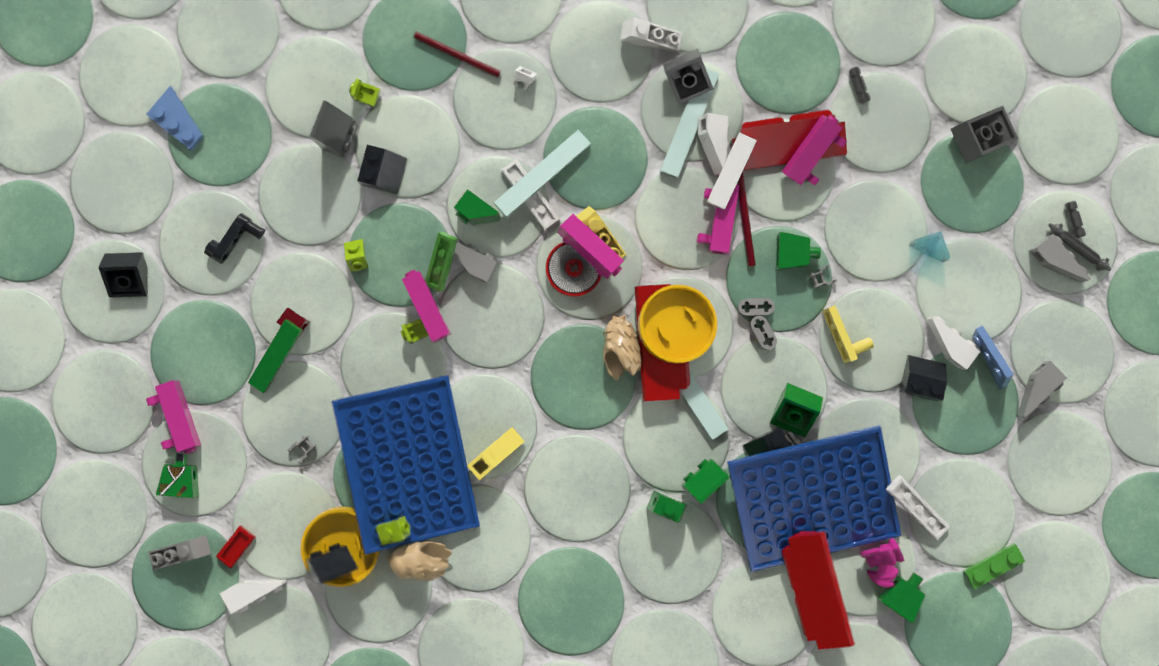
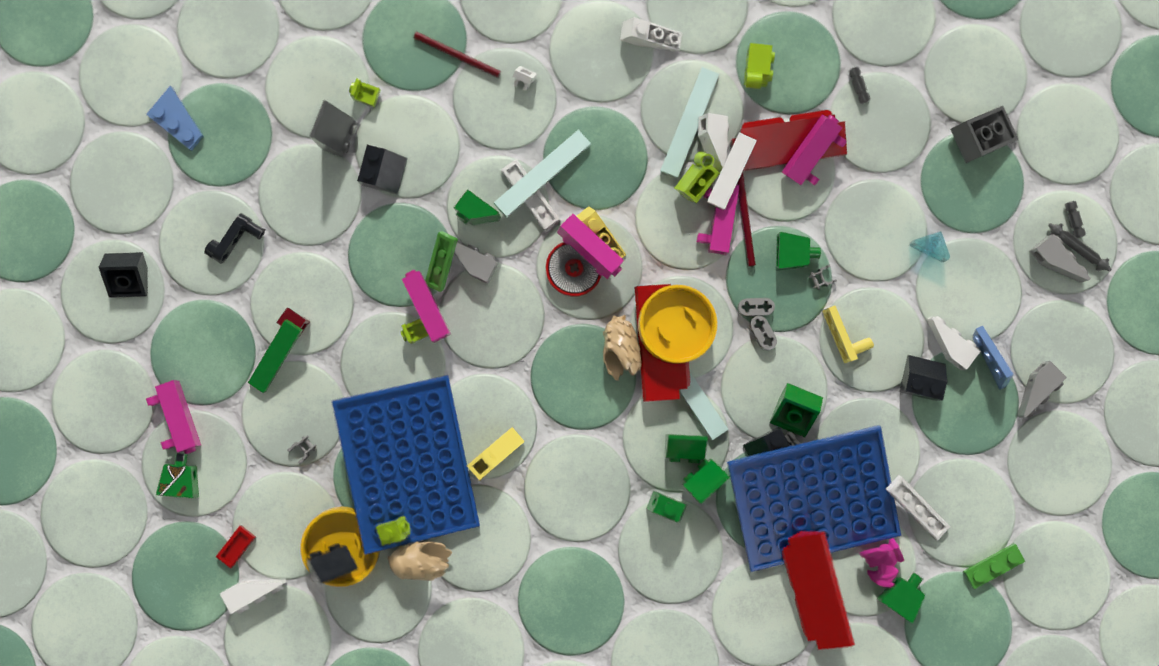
(179, 552): light grey slope -> none
(355, 255): lime bracket -> none
(685, 447): none -> green slope
(688, 76): dark grey slope -> none
(698, 177): none -> lime hinge
(758, 65): none -> lime hinge

